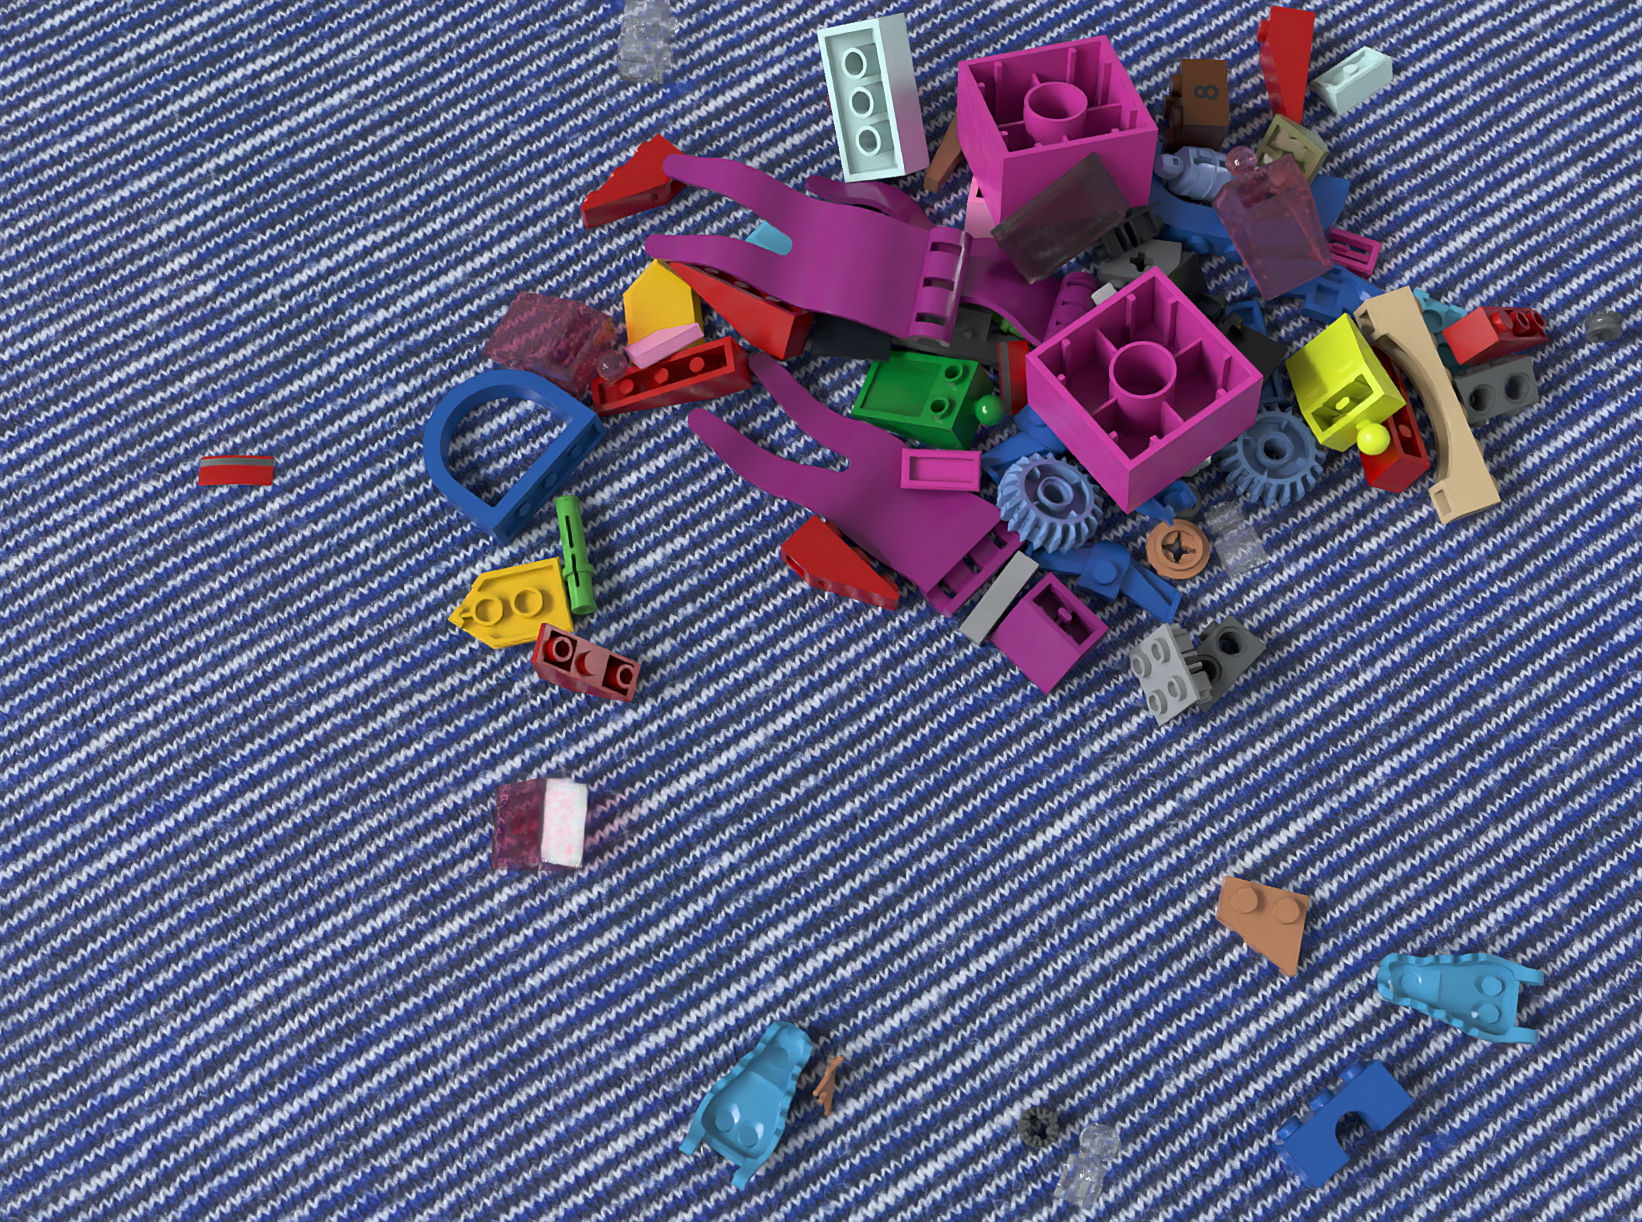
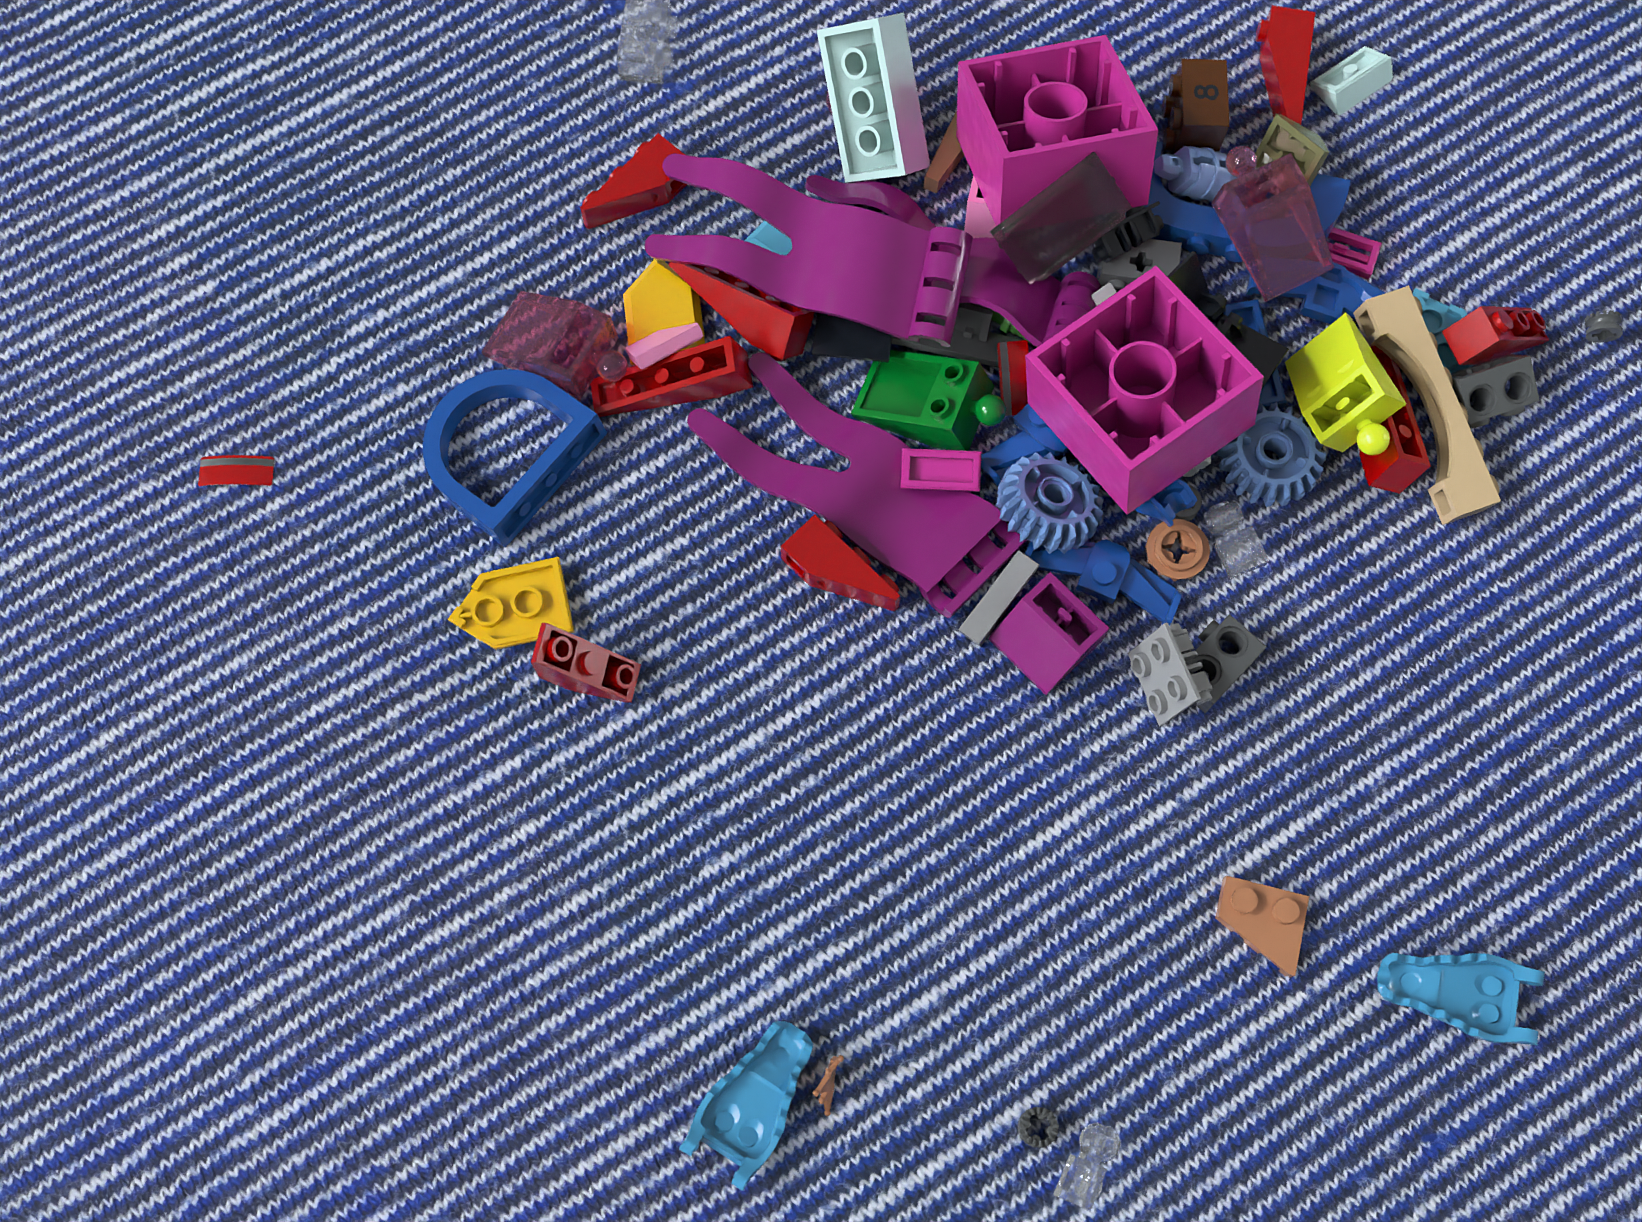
(539, 825): clear pink slope -> none
(577, 567): bright green pin -> none
(1311, 1143): blue arch -> none

